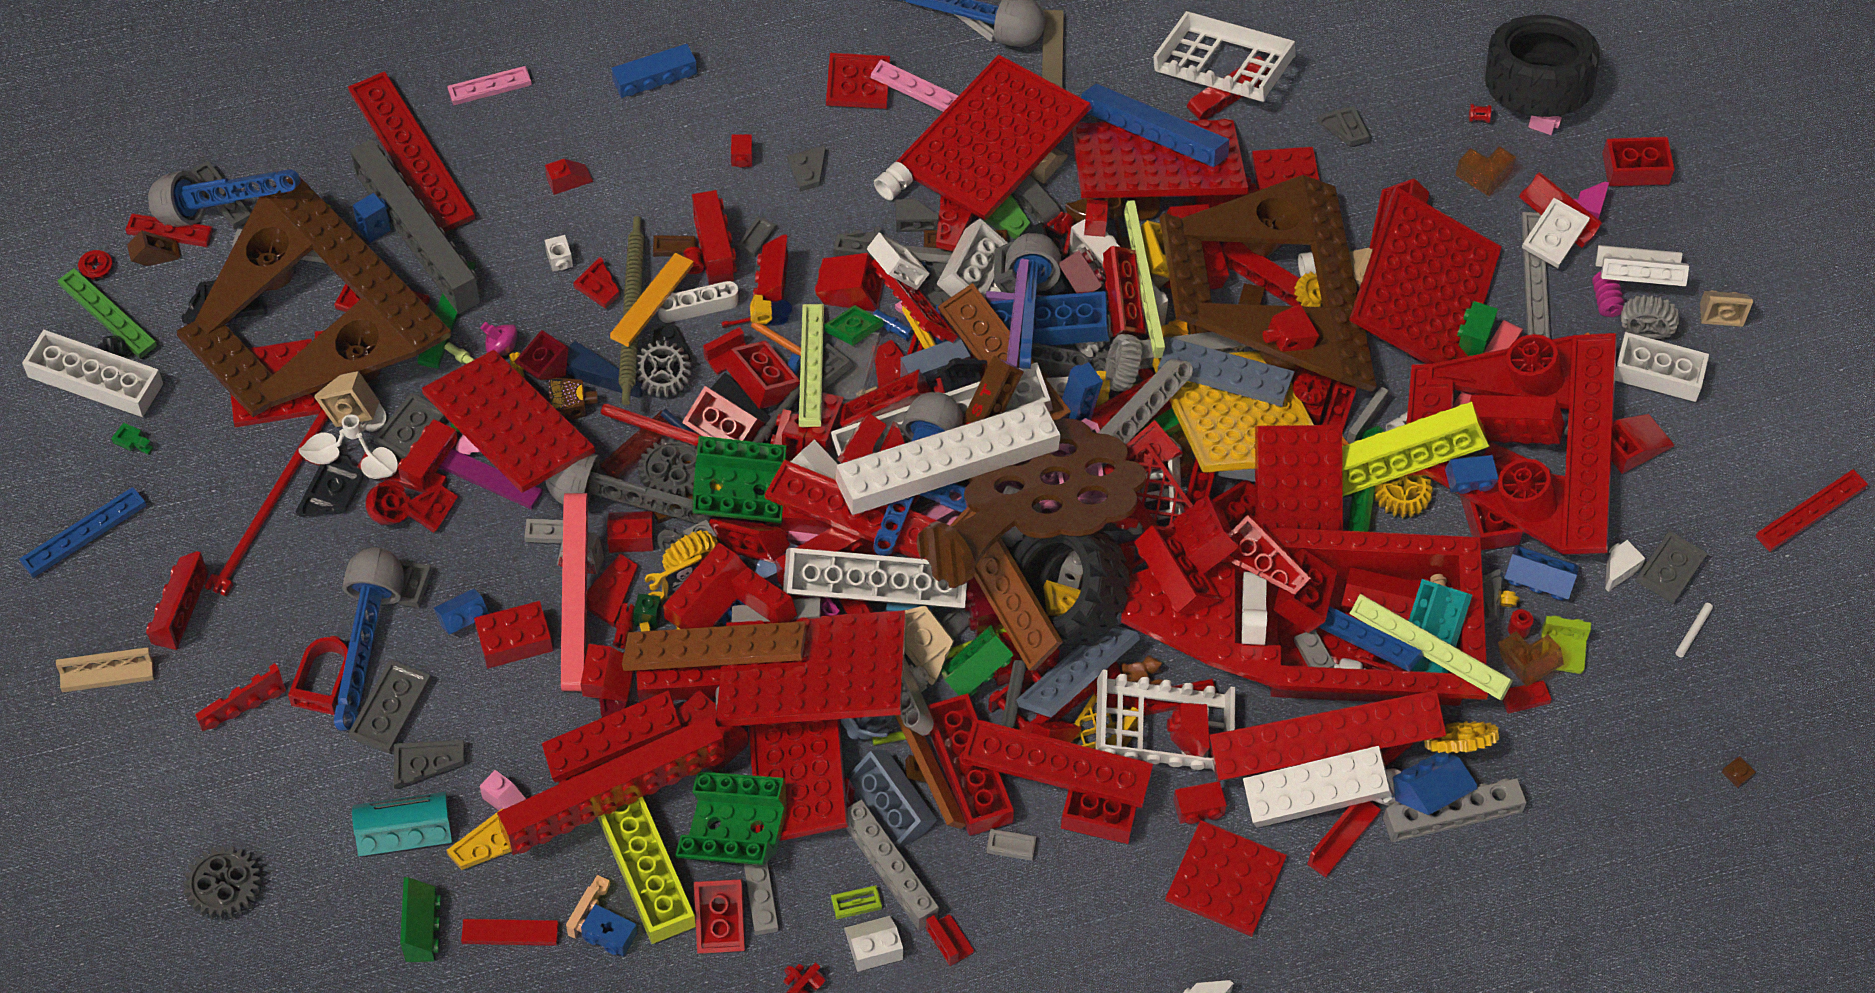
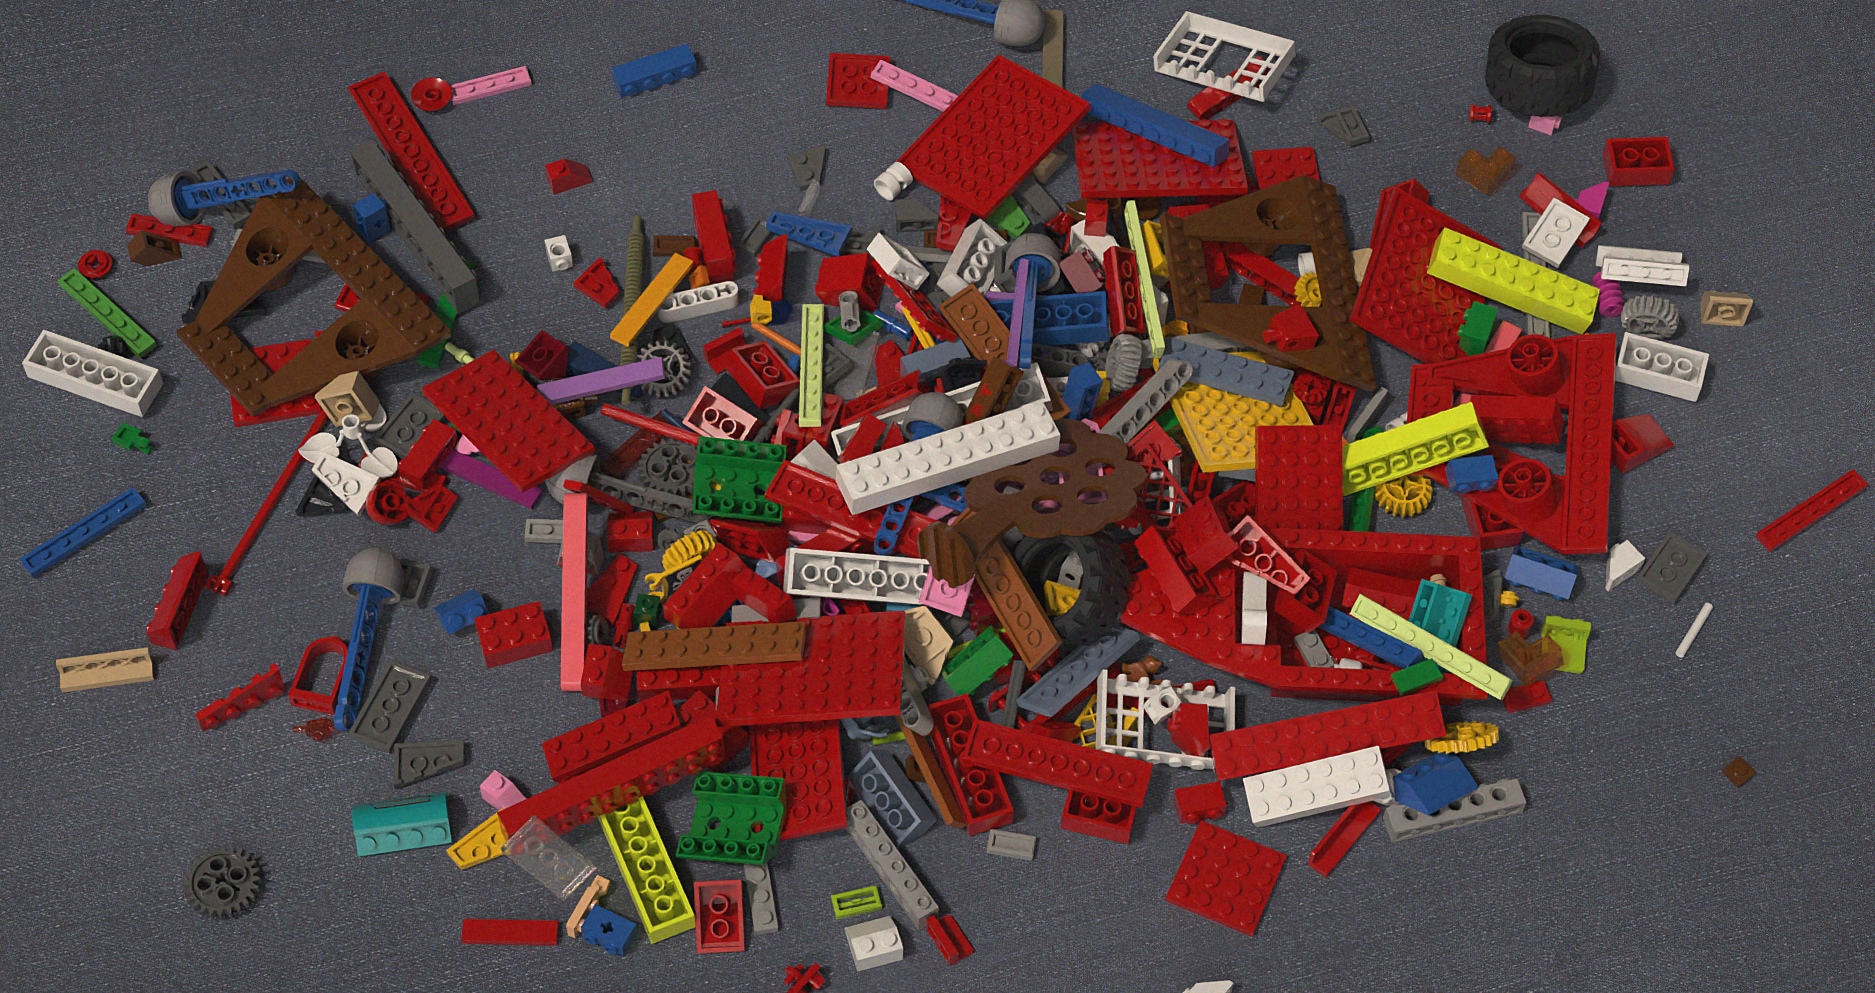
(317, 729): none -> clear red piece
(345, 480): none -> white wing
(419, 921): green slope -> none
(431, 94): none -> red dish
(500, 338): dark pink piece -> none
(548, 857): none -> clear tile
(598, 496): none -> red tile
(598, 630): none -> dark grey gear
(603, 381): none -> medium lavender tile
(699, 277): none -> orange tile
(741, 150): red brick -> none
(809, 199): none -> clear tile
(813, 232): none -> blue wing
(849, 310): none -> light grey piece
(941, 597): none -> bright pink tile
(980, 26): light grey axle -> none
(1156, 710): none -> white brick
(1416, 677): none -> green tile
(1513, 281): none -> neon yellow brick

